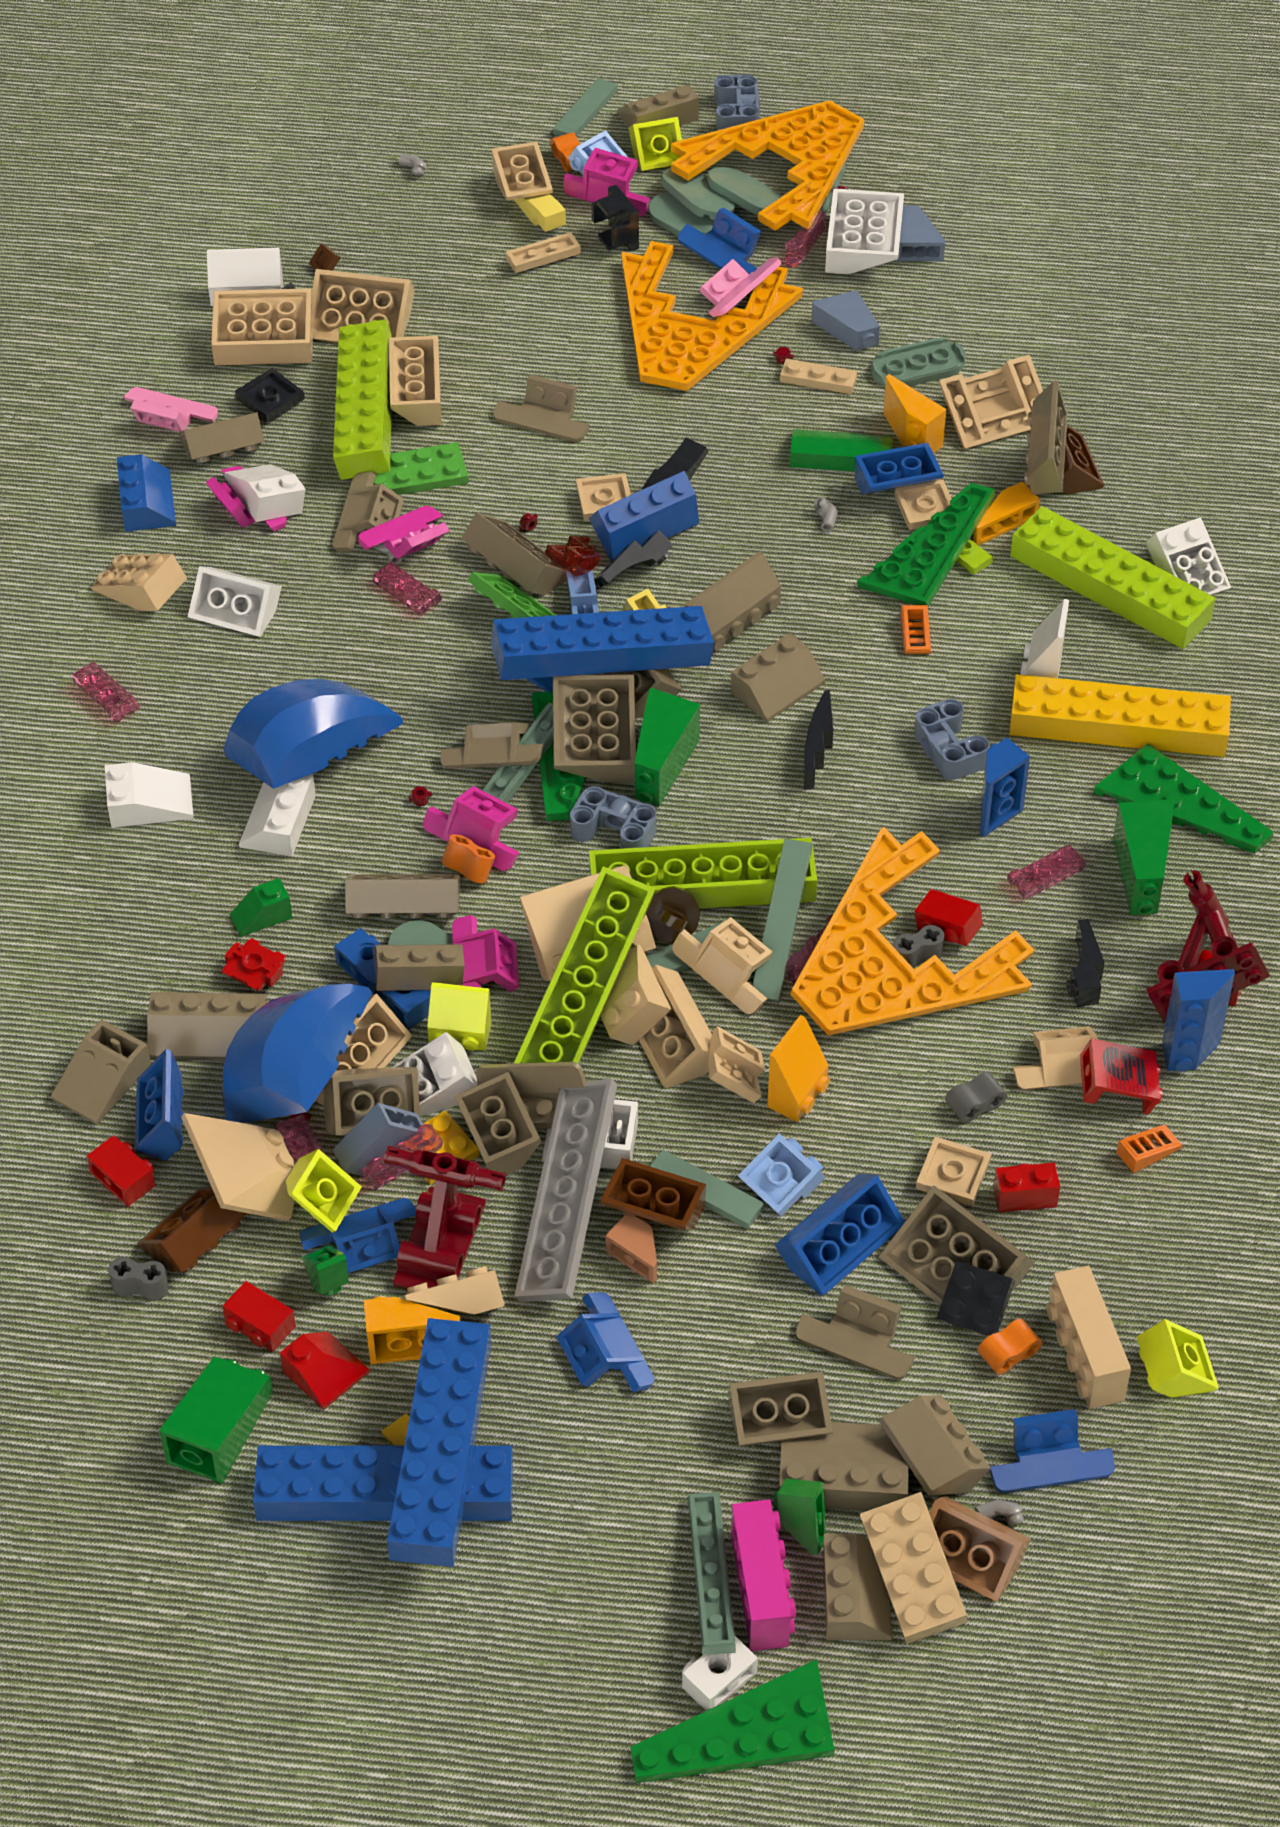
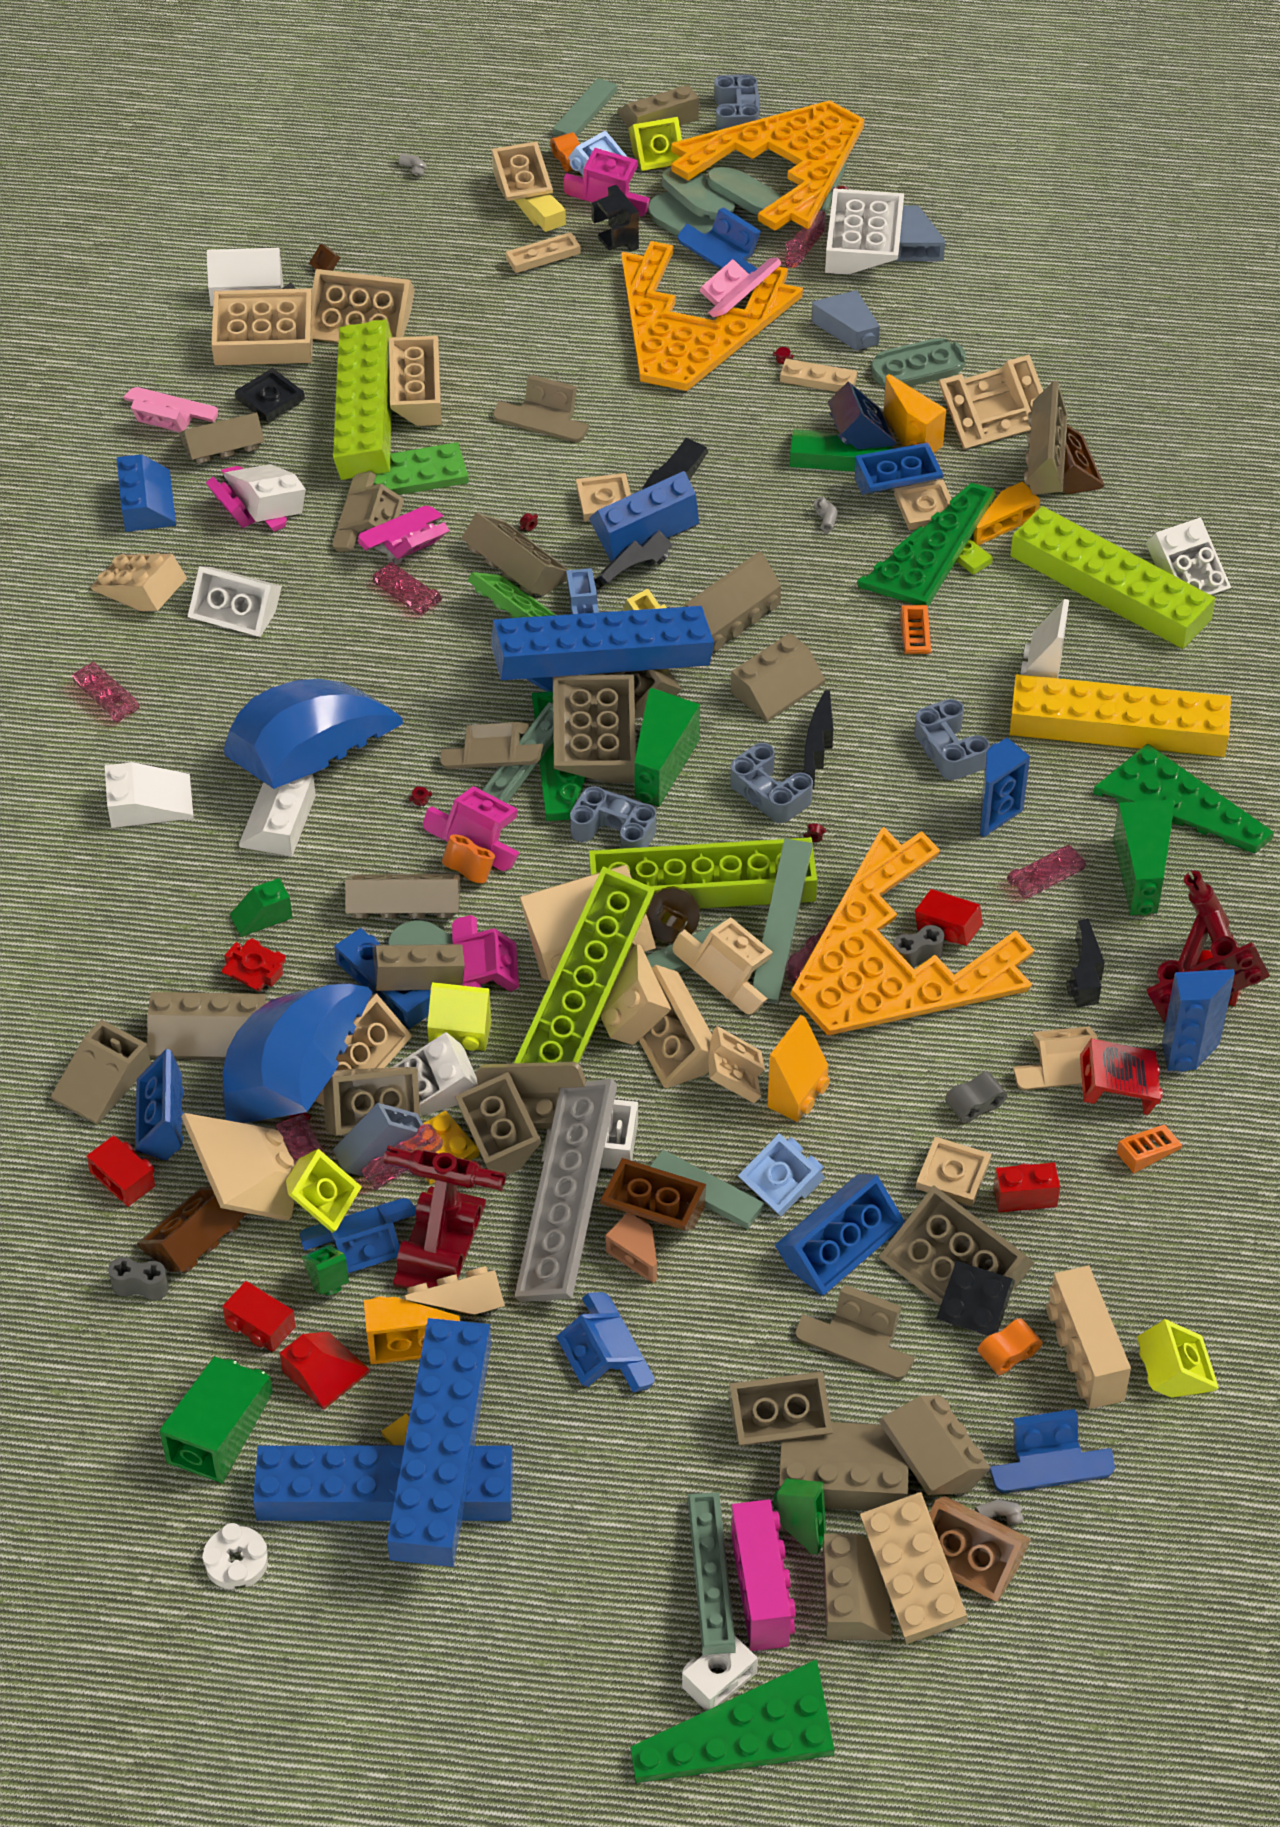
(231, 1540): none -> white plate
(576, 556): clear red slope -> none
(777, 800): none -> sand blue beam
(815, 831): none -> dark red piece
(859, 419): none -> dark blue slope

